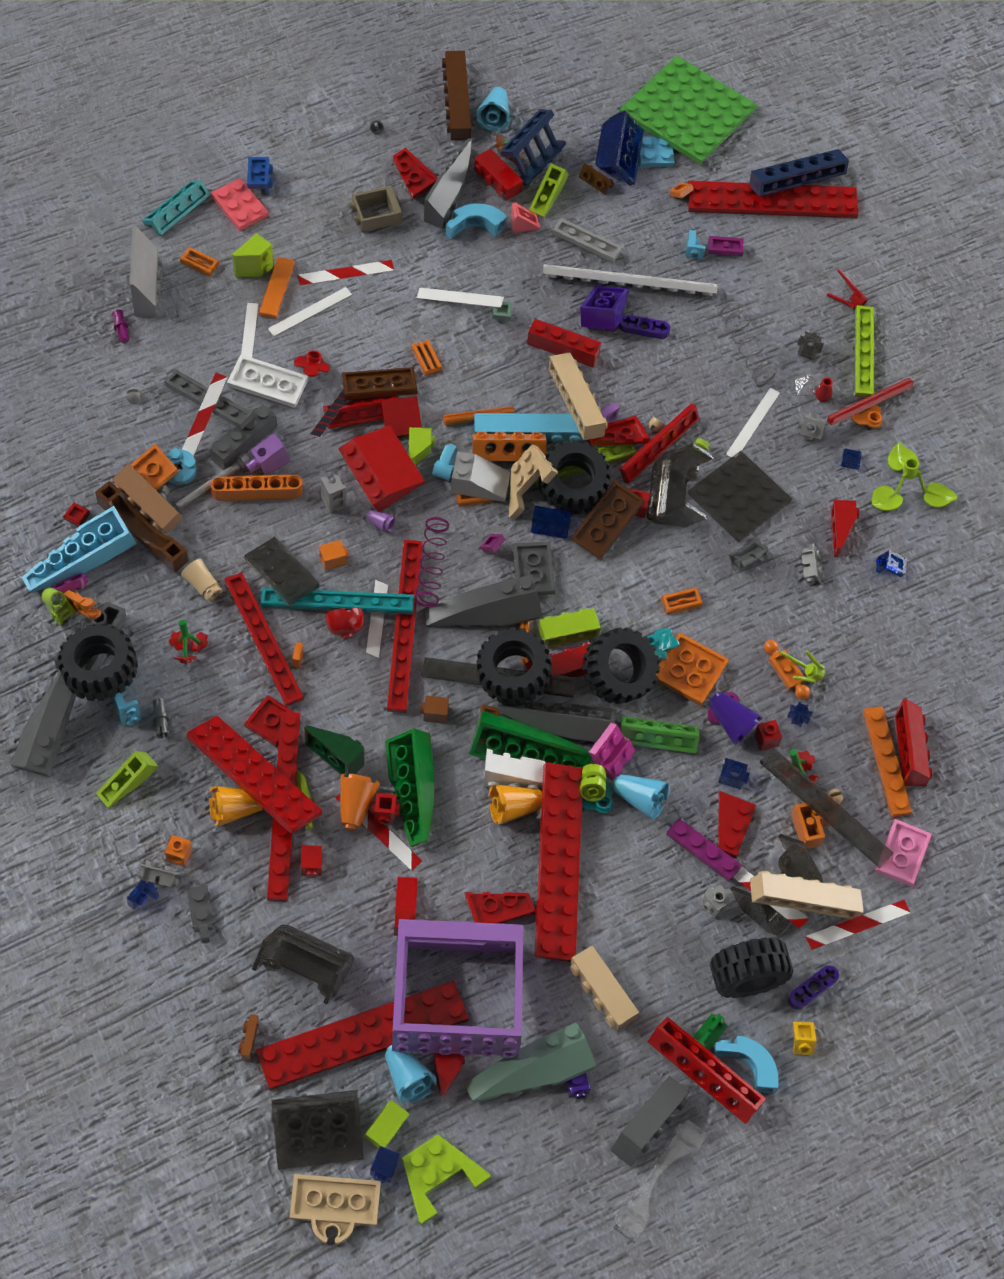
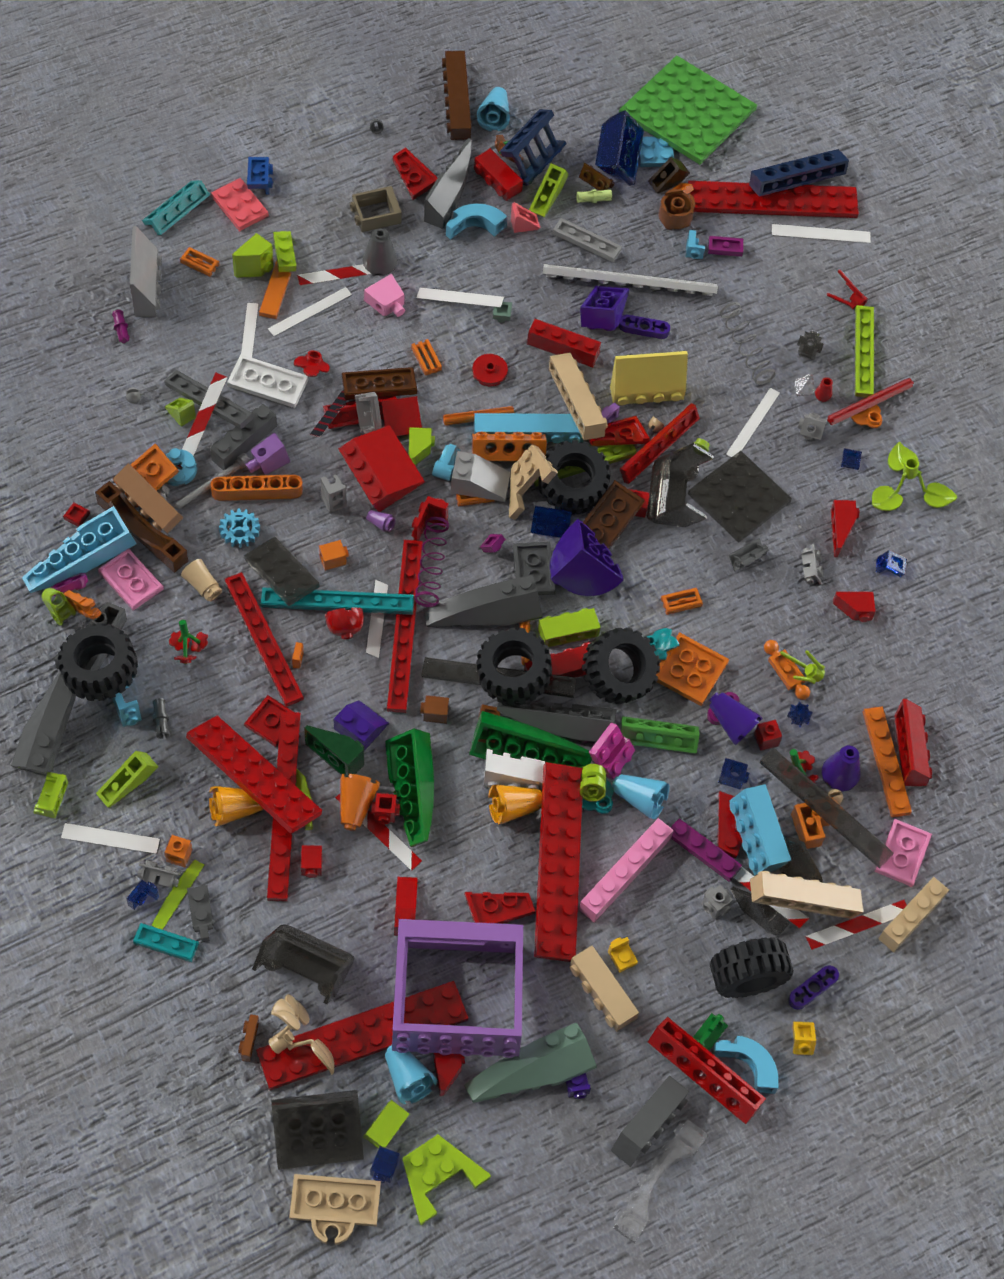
(51, 795): none -> lime hinge
(110, 838): none -> white sticker
(130, 579): none -> bright pink tile
(165, 942): none -> teal tile
(177, 894): none -> lime sticker
(182, 410): none -> lime slope
(239, 528): none -> medium azure gear
(284, 251): none -> lime plate
(291, 1012): none -> tan plant
(359, 723): none -> dark purple slope
(368, 412): none -> light grey hinge
(380, 253): none -> dark grey cone
(385, 296): none -> bright pink torso
(430, 508): none -> red bracket
(487, 376): none -> red plate
(583, 563): none -> dark purple brick
(594, 196): none -> yellowish green pin
(622, 954): none -> yellow bracket
(625, 870): none -> bright pink brick
(649, 378): none -> light yellow slope
(669, 175): none -> dark brown slope
(676, 209): none -> dark orange brick
(759, 829): none -> medium azure brick
(821, 233): none -> white sticker
(842, 769): none -> dark purple cone
(856, 604): none -> red slope
(913, 914): none -> tan brick

